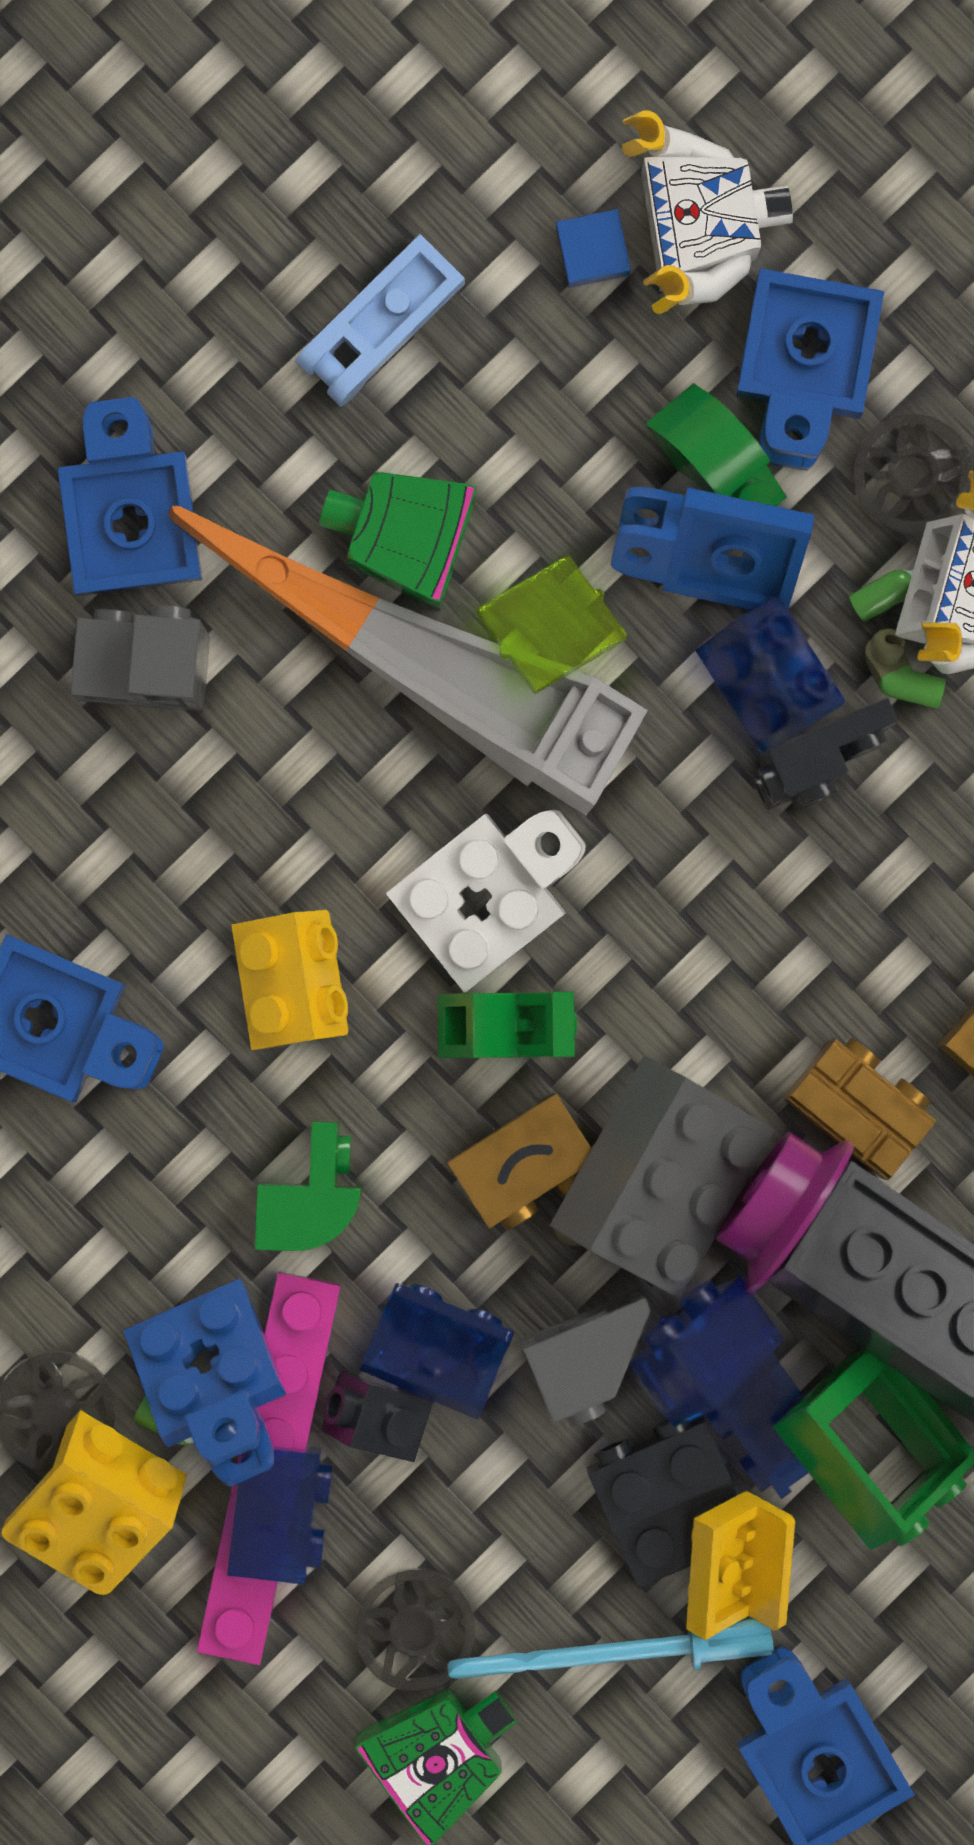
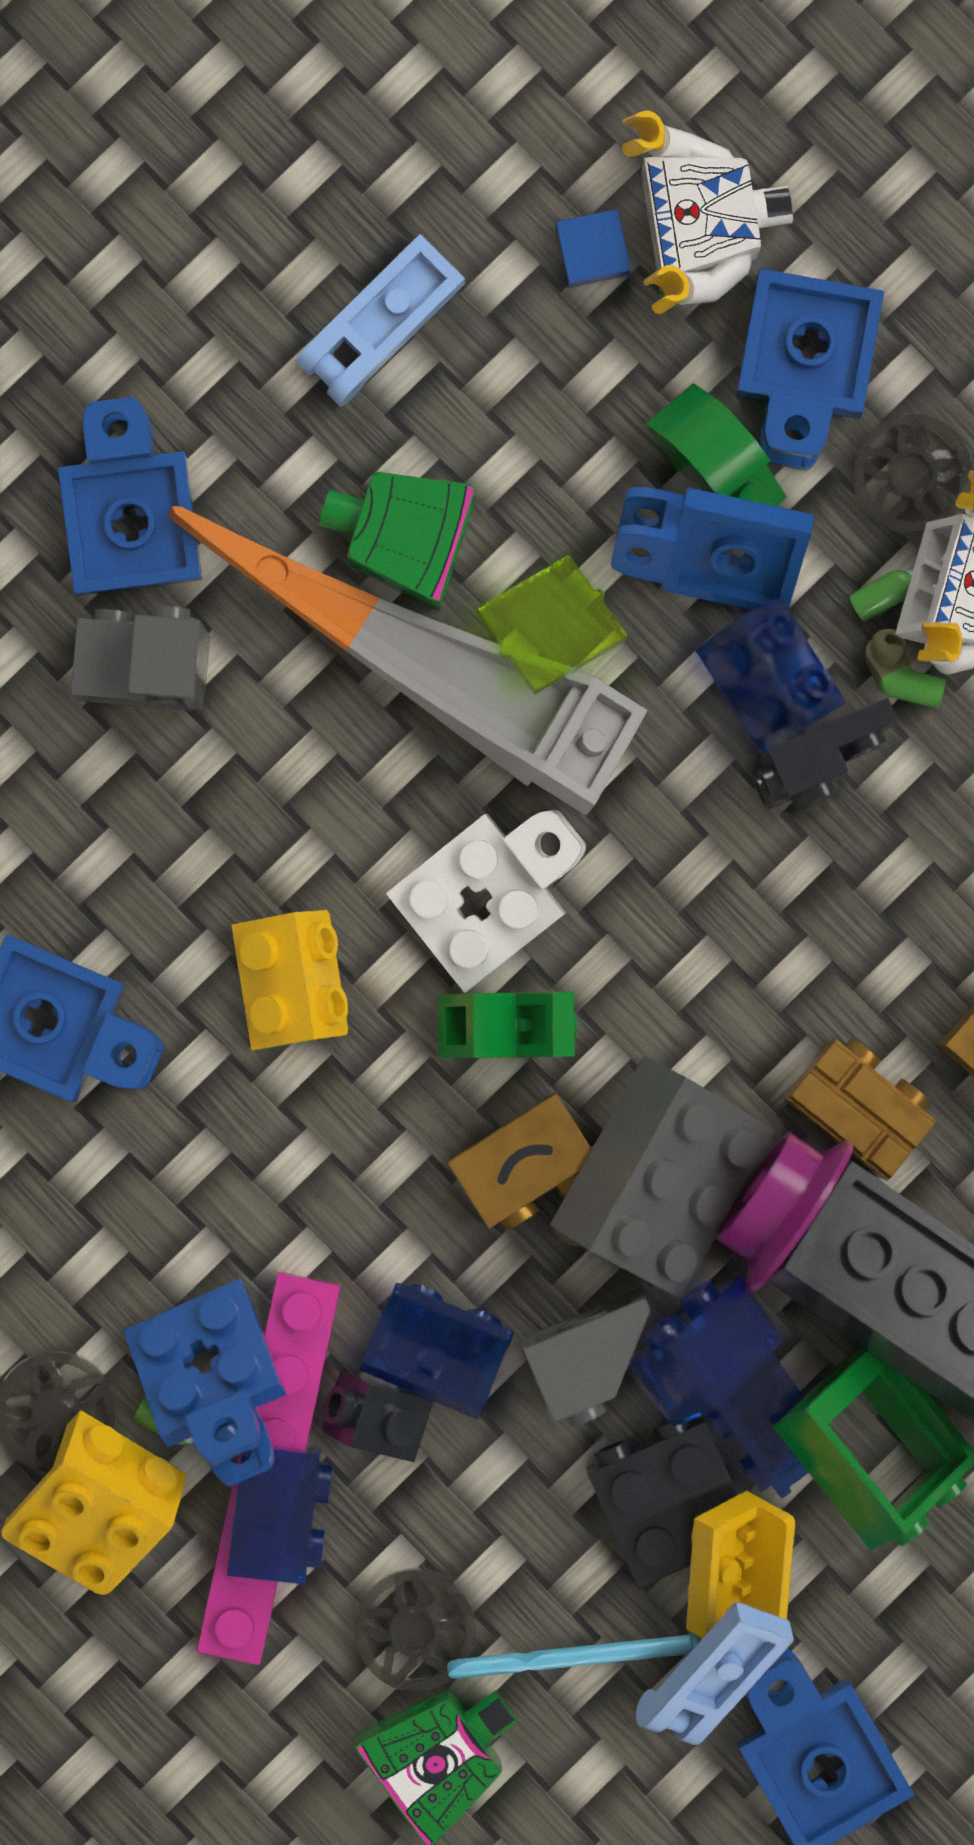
(312, 1213): green brick -> none
(715, 1674): none -> light blue plate

